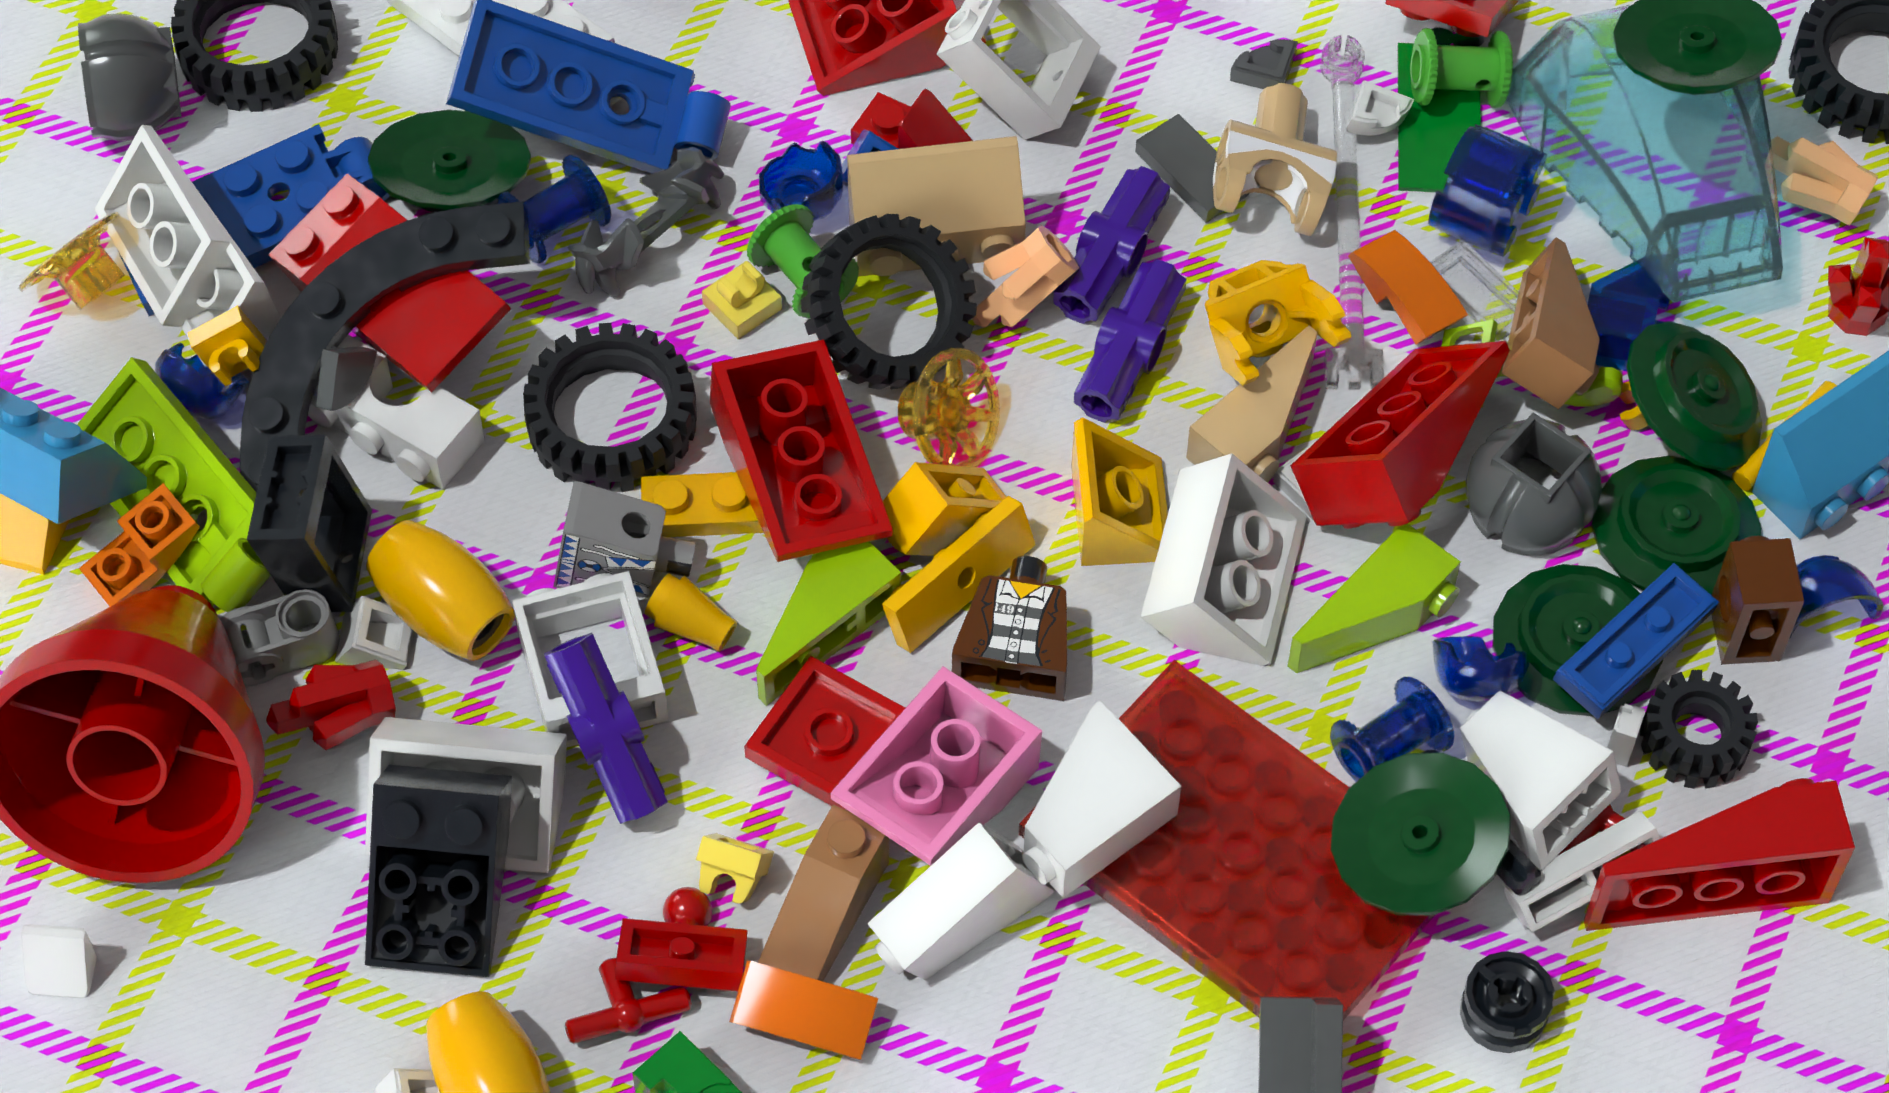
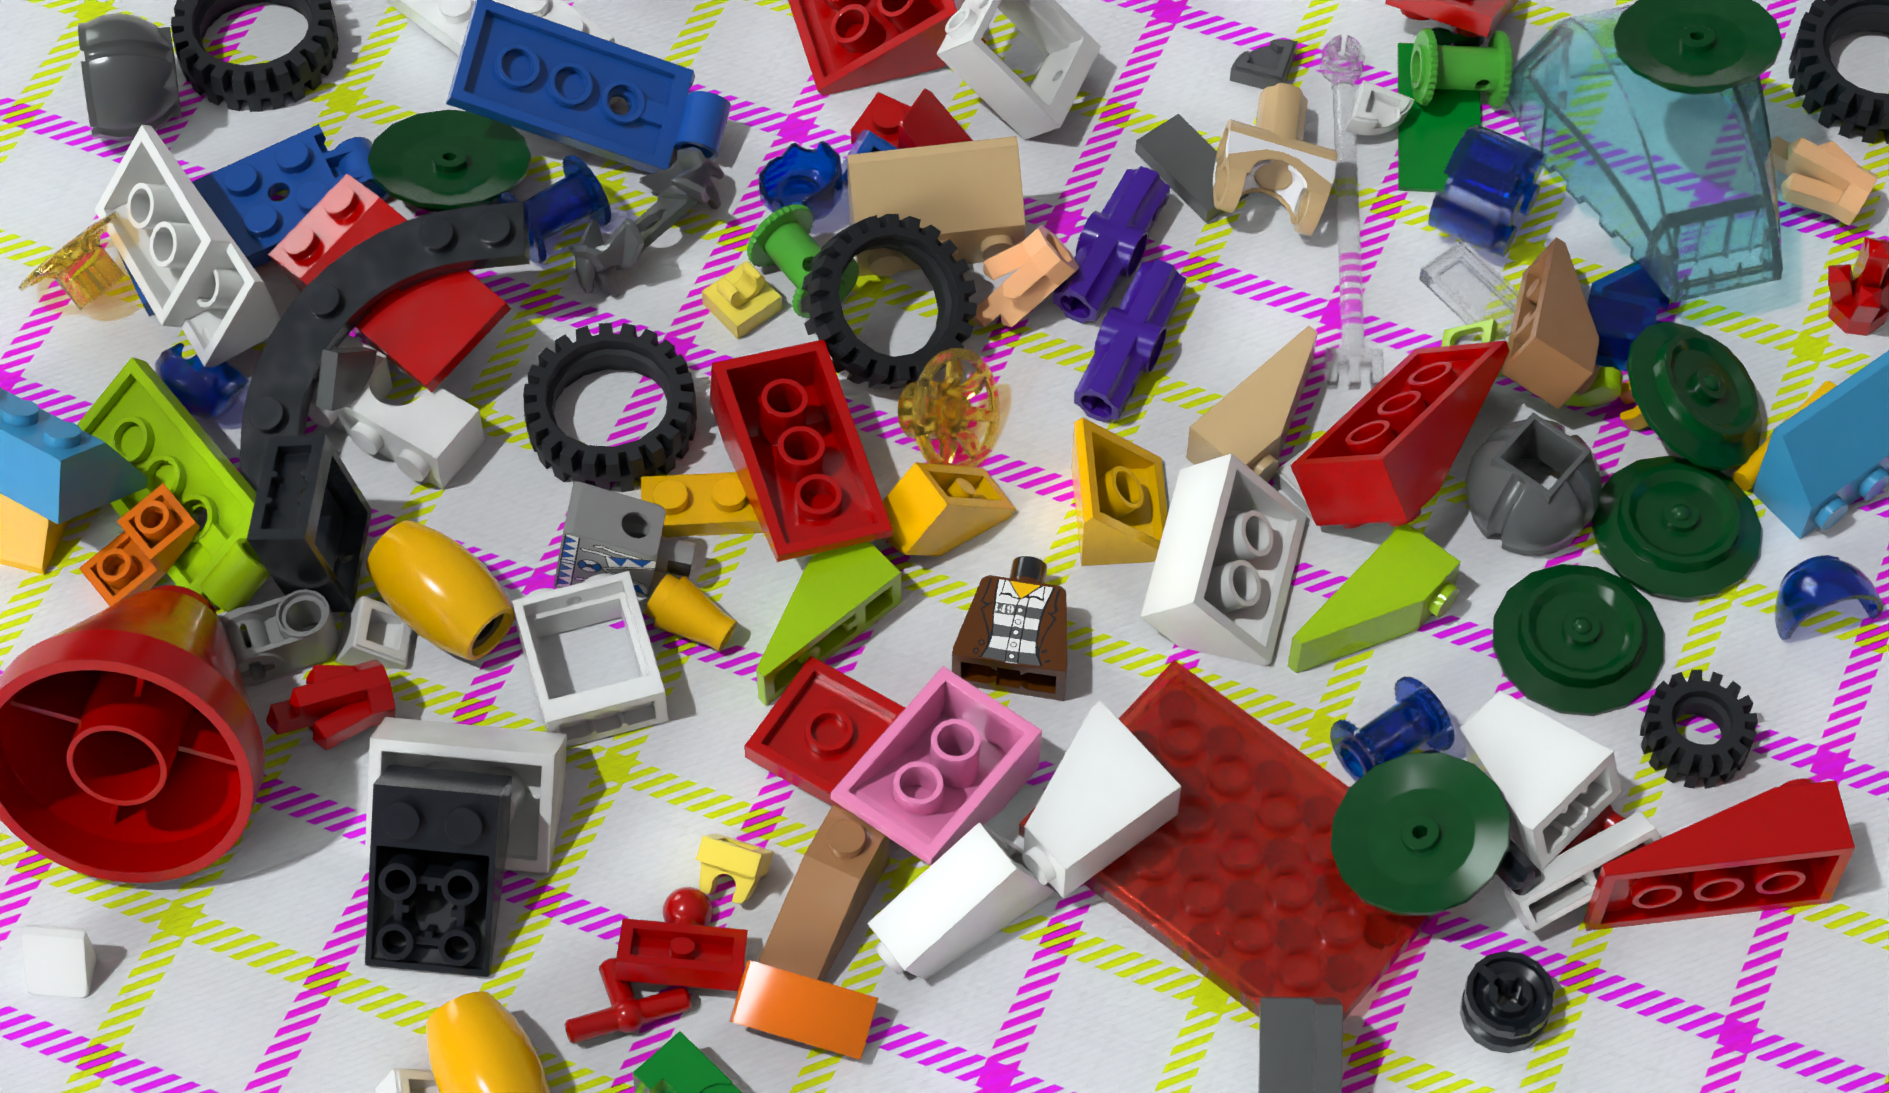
(228, 344): yellow tile -> none
(605, 728): dark purple piece -> none
(955, 572): yellow tile -> none
(1289, 307): yellow piece -> none
(1416, 290): orange slope -> none
(1472, 672): clear blue hair -> none
(1625, 732): white tile -> none
(1635, 641): blue tile -> none
(1757, 600): reddish brown brick -> none

